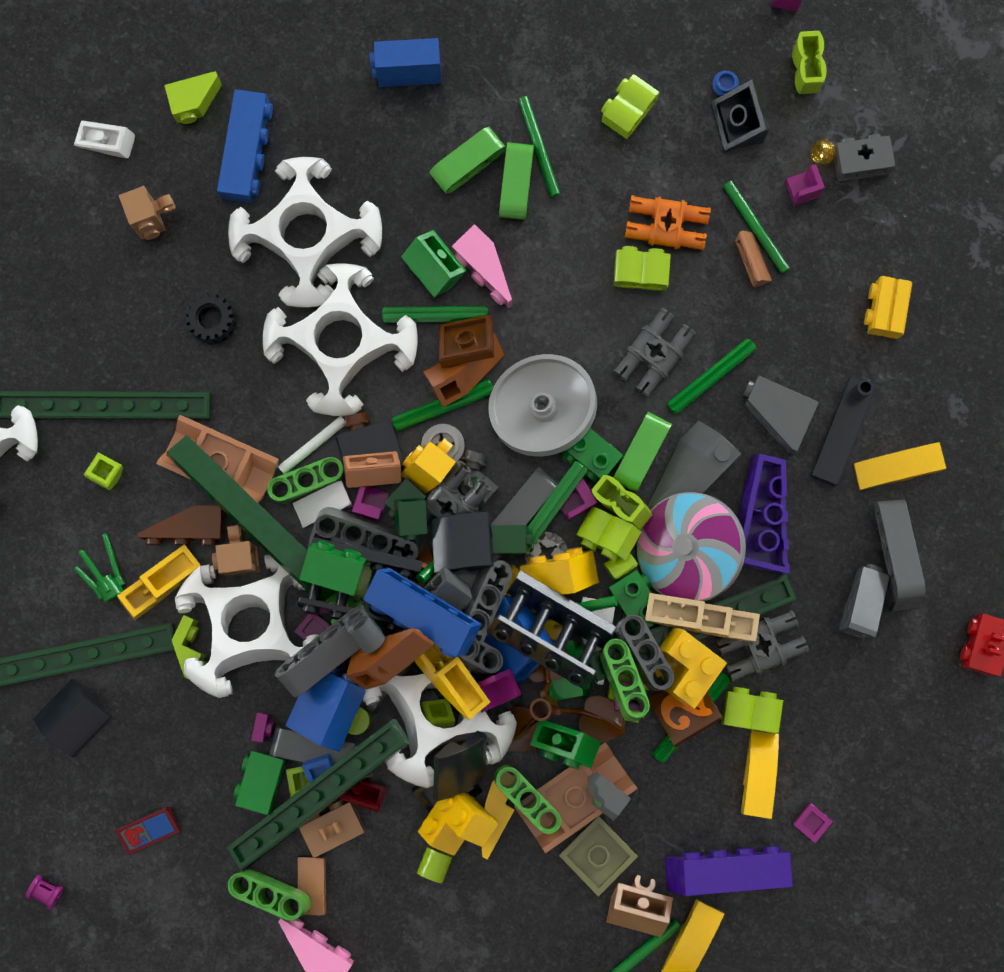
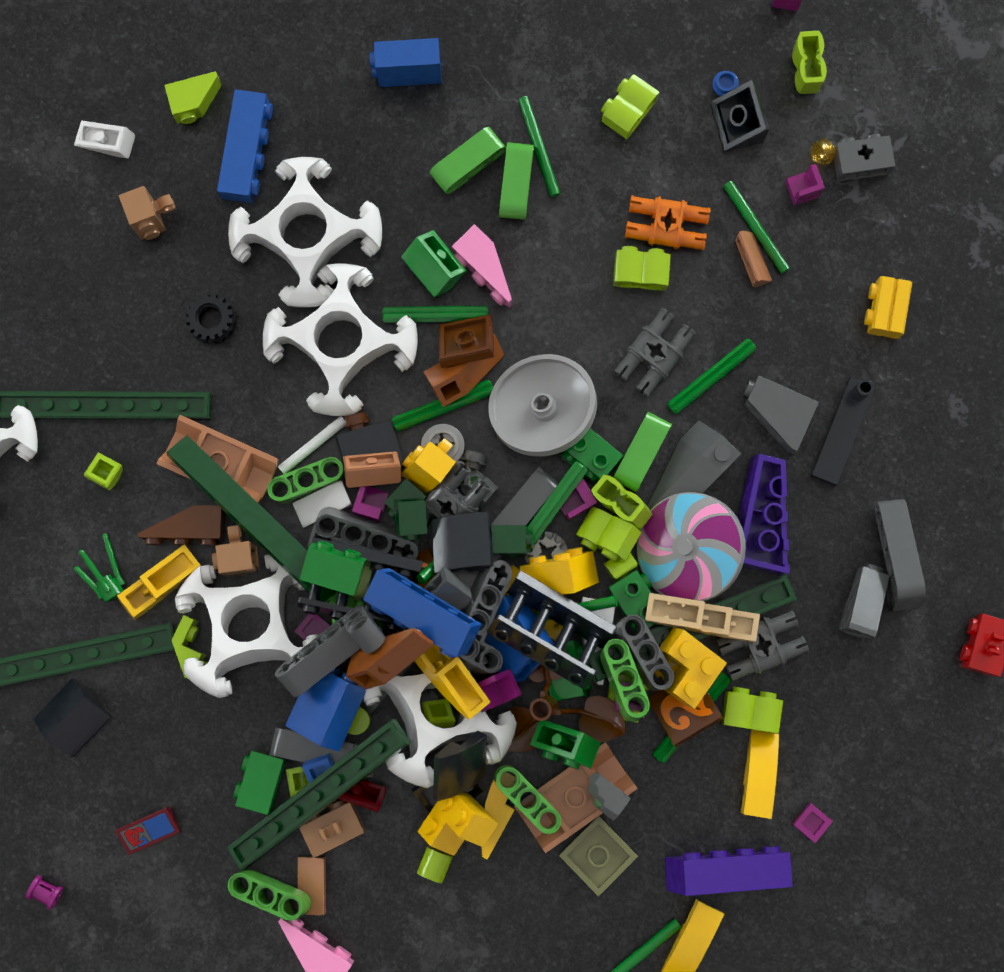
(263, 727): magenta plate -> none
(640, 908): medium nougat brick -> none
(899, 466): yellow slope -> none

